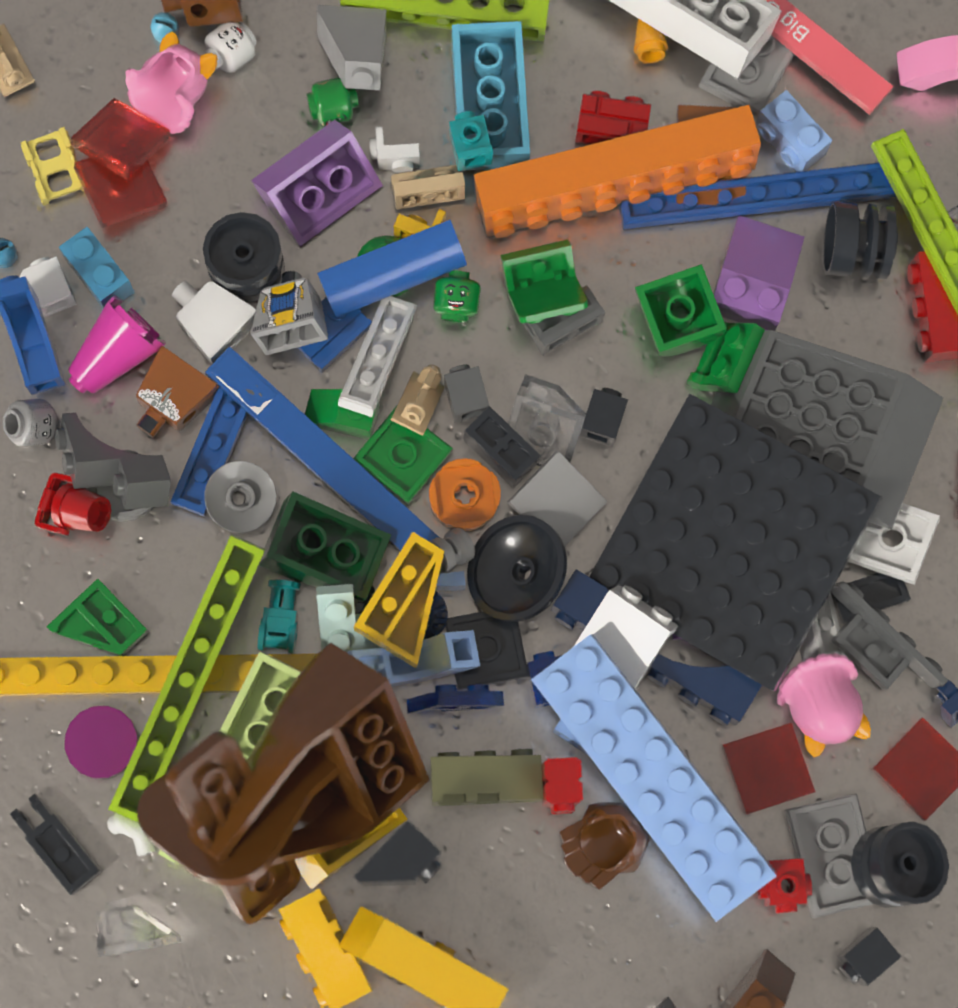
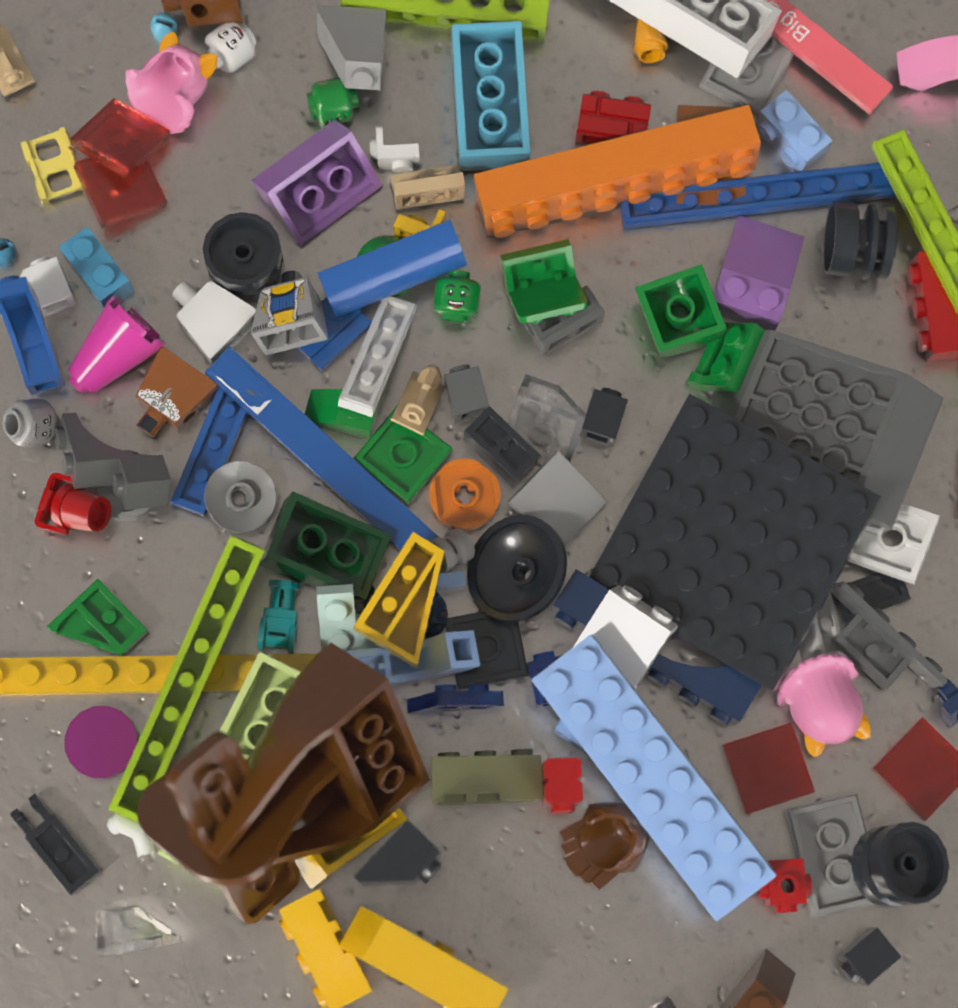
(470, 152): teal brick -> none

